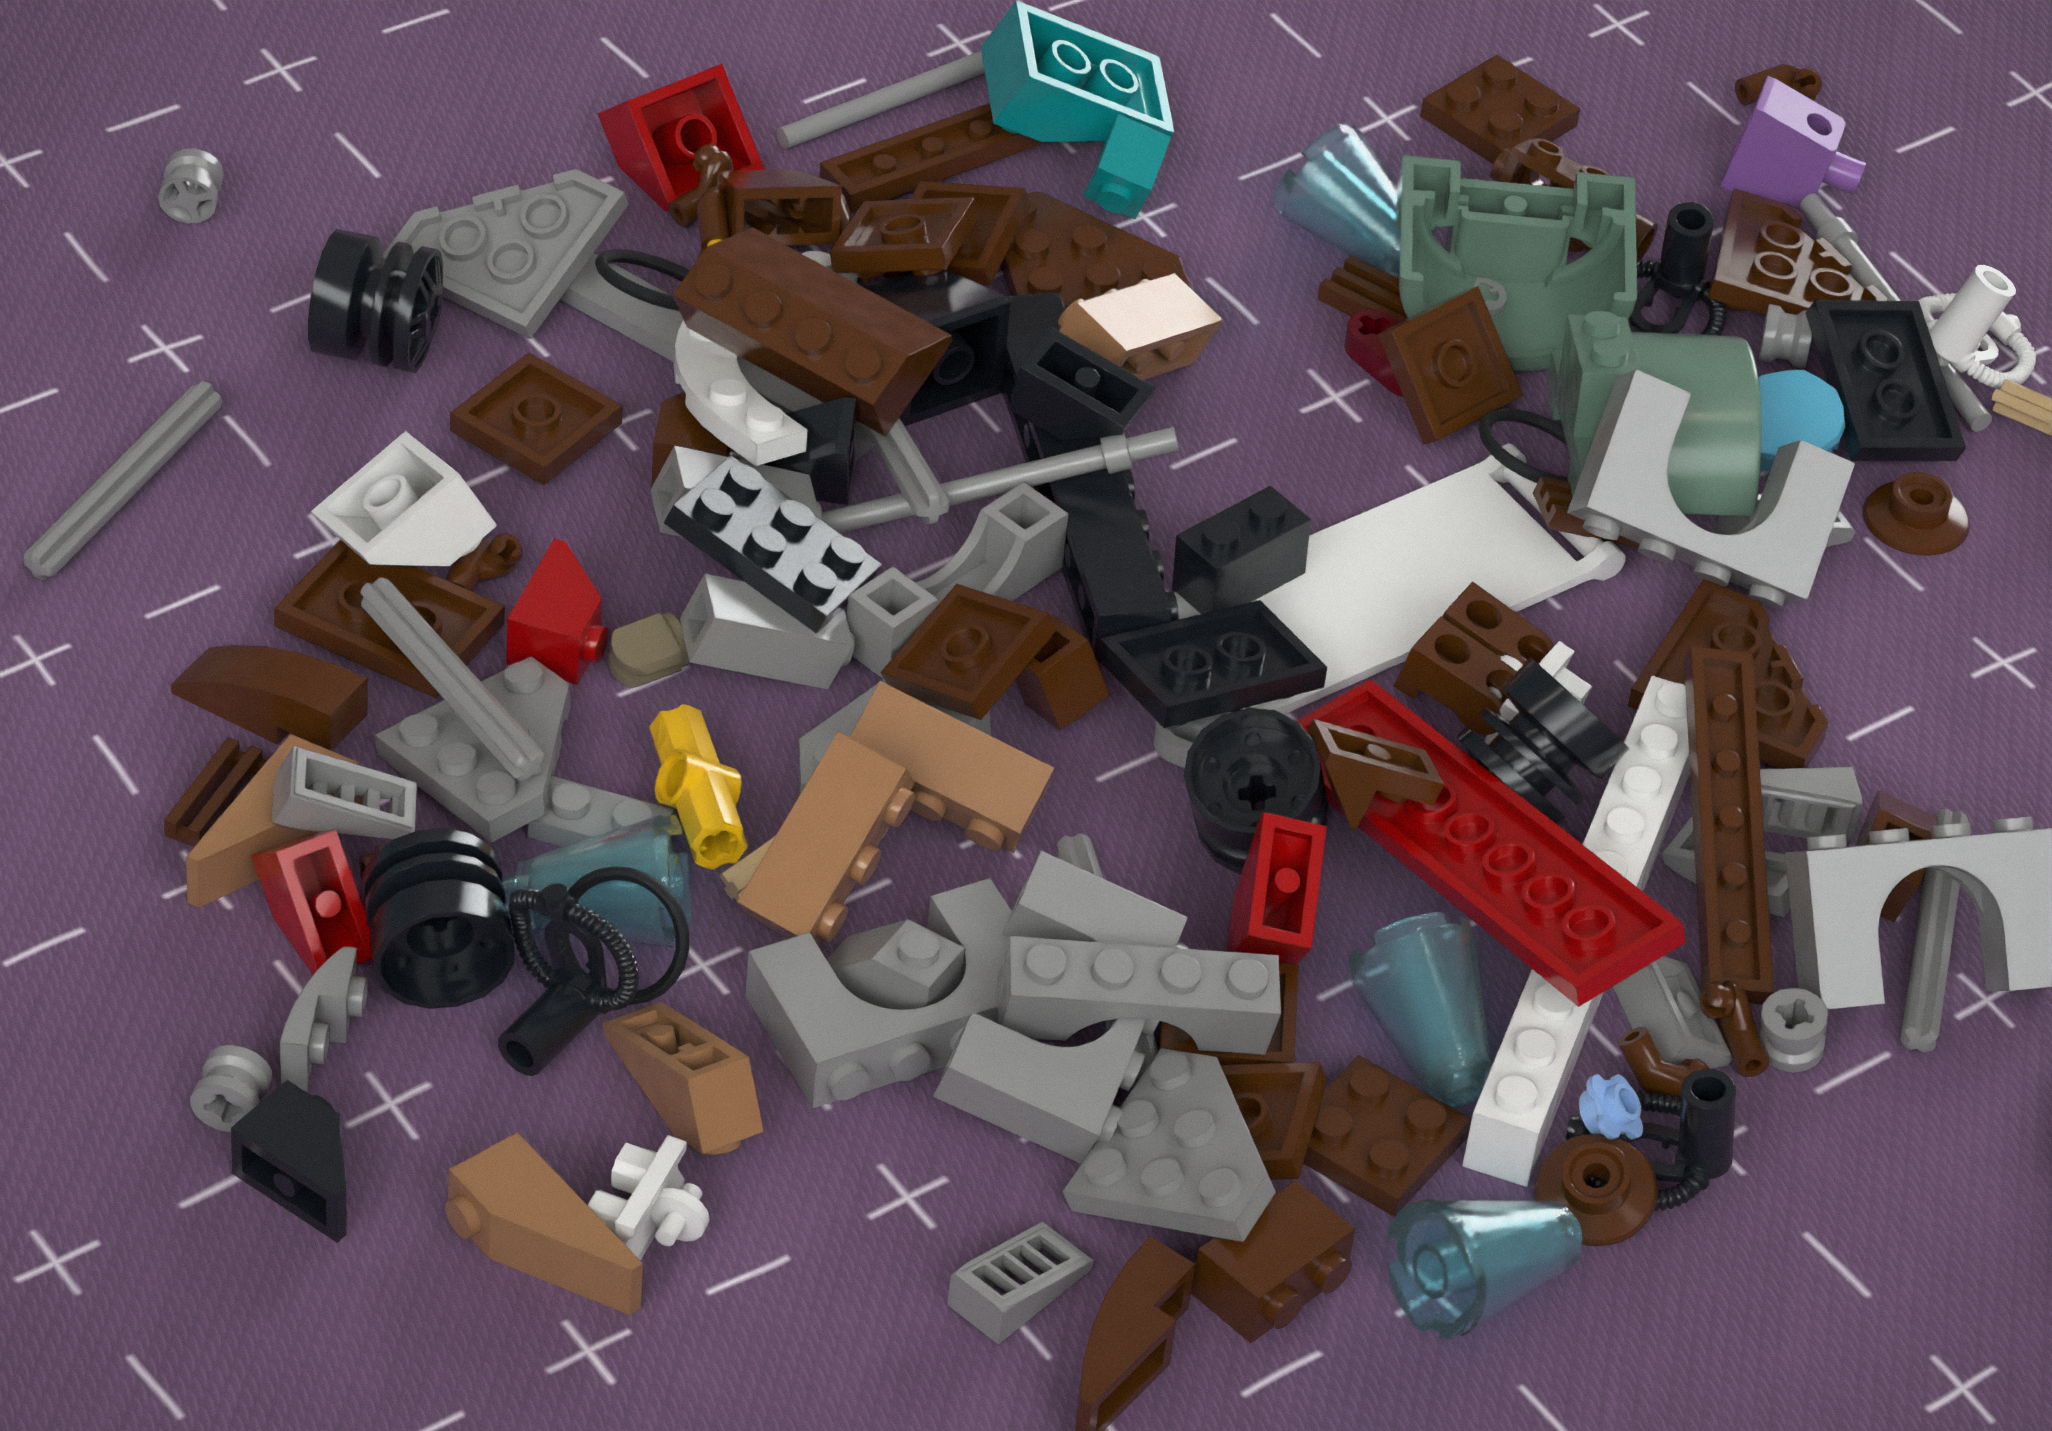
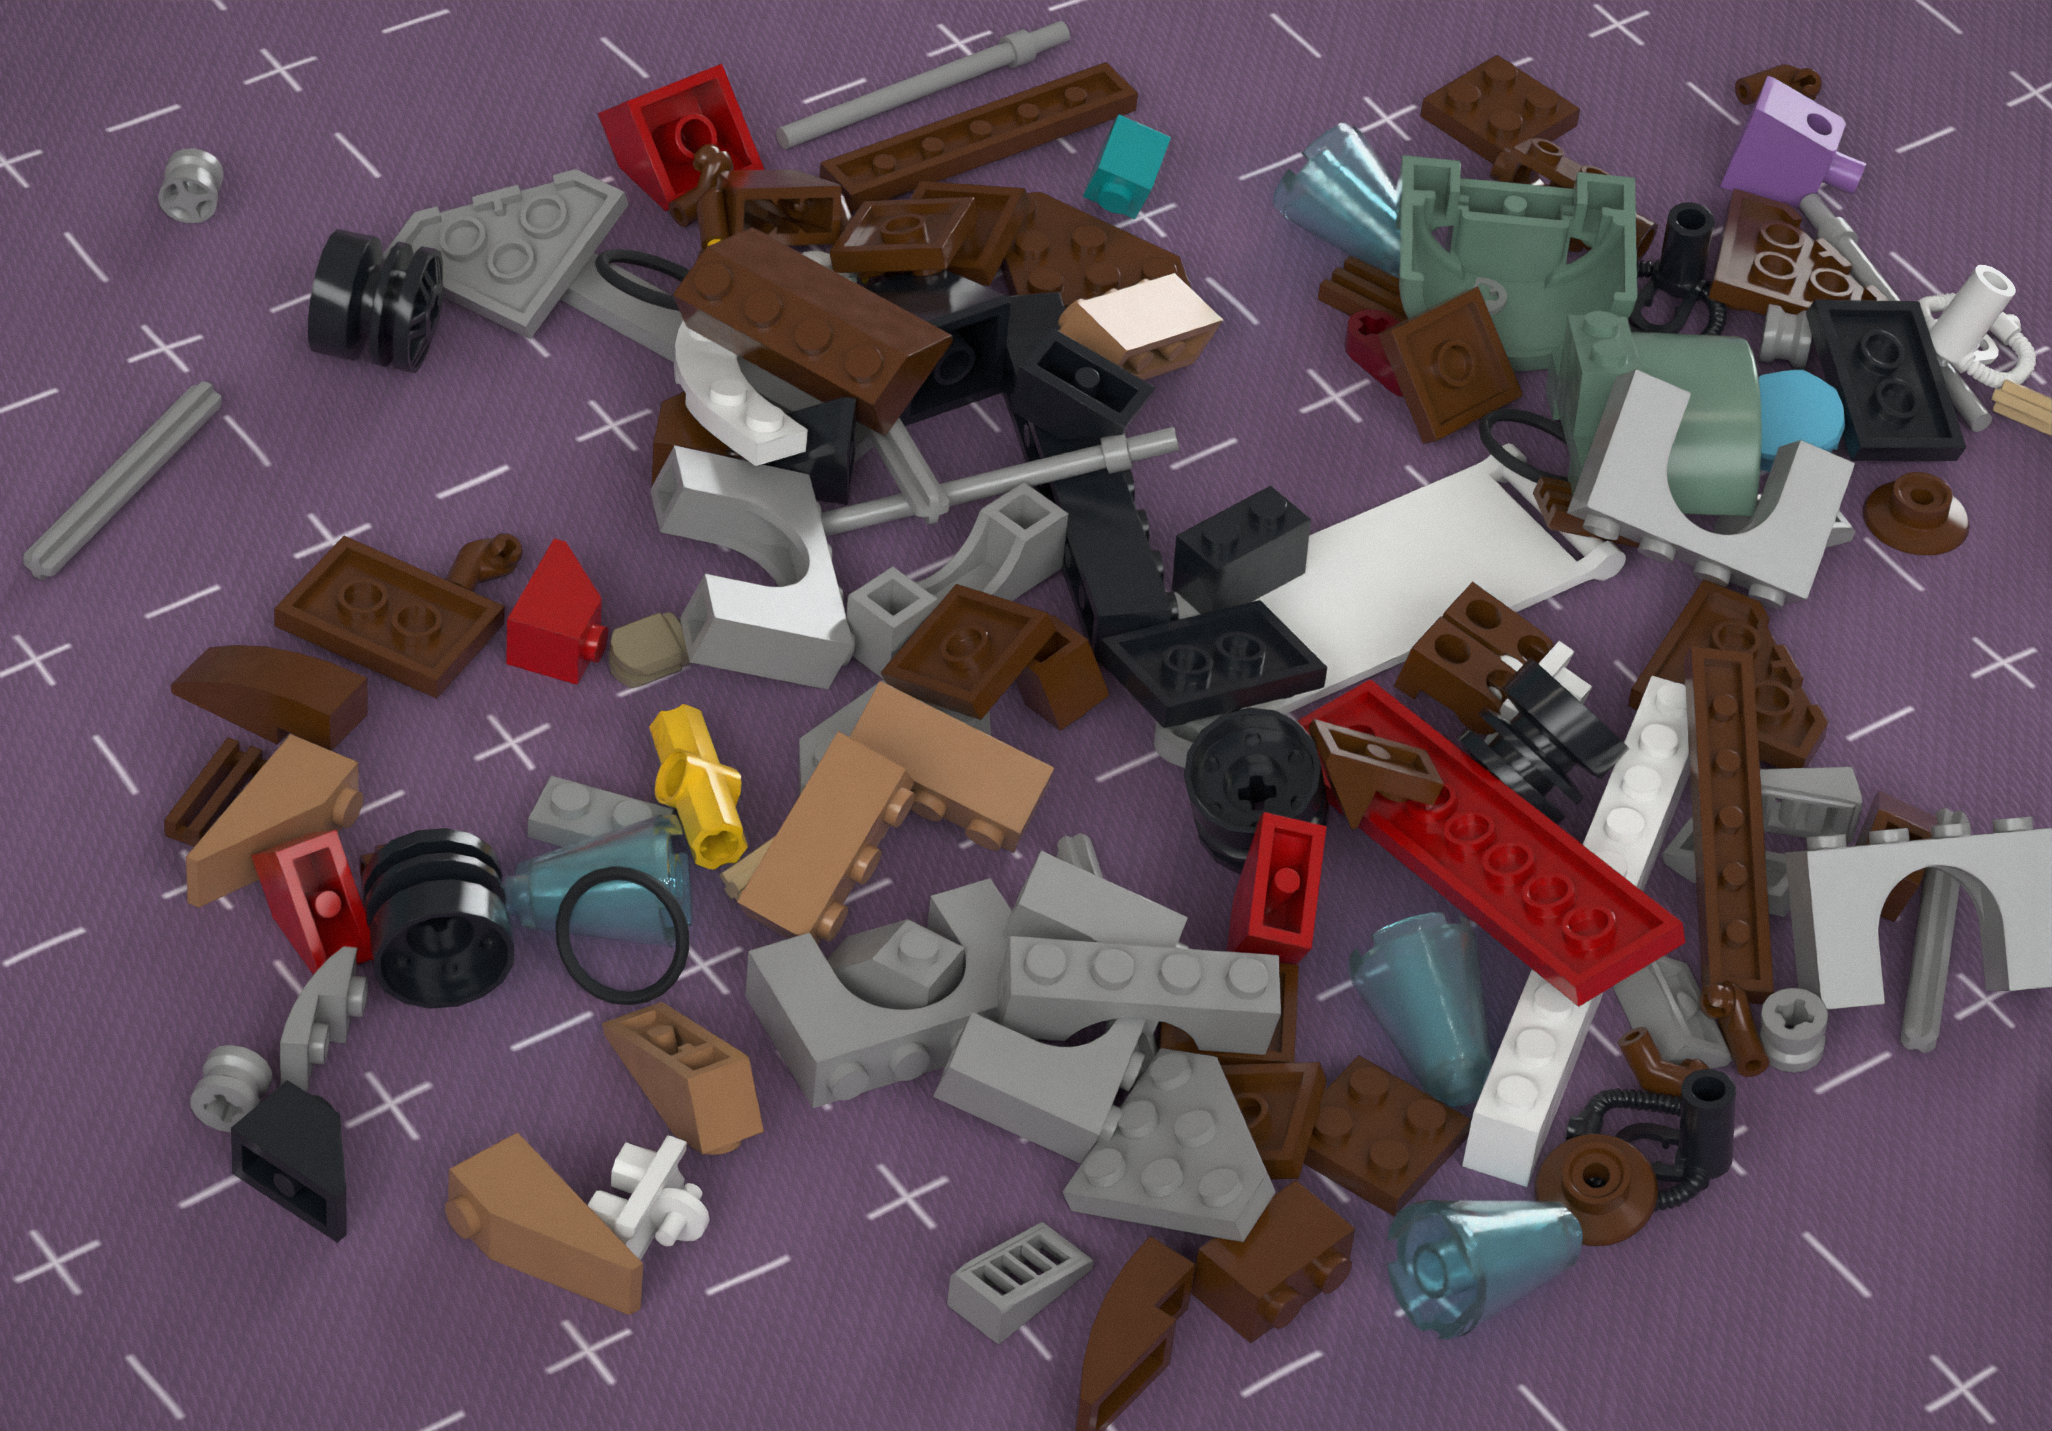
(303, 801): light grey slope -> none
(406, 509): white slope -> none
(452, 679): light grey axle -> none
(462, 772): light grey plate -> none
(536, 418): reddish brown plate -> none
(571, 997): black piece -> none
(772, 543): plate -> none
(1068, 80): teal slope -> none
(1611, 1108): light blue plate -> none

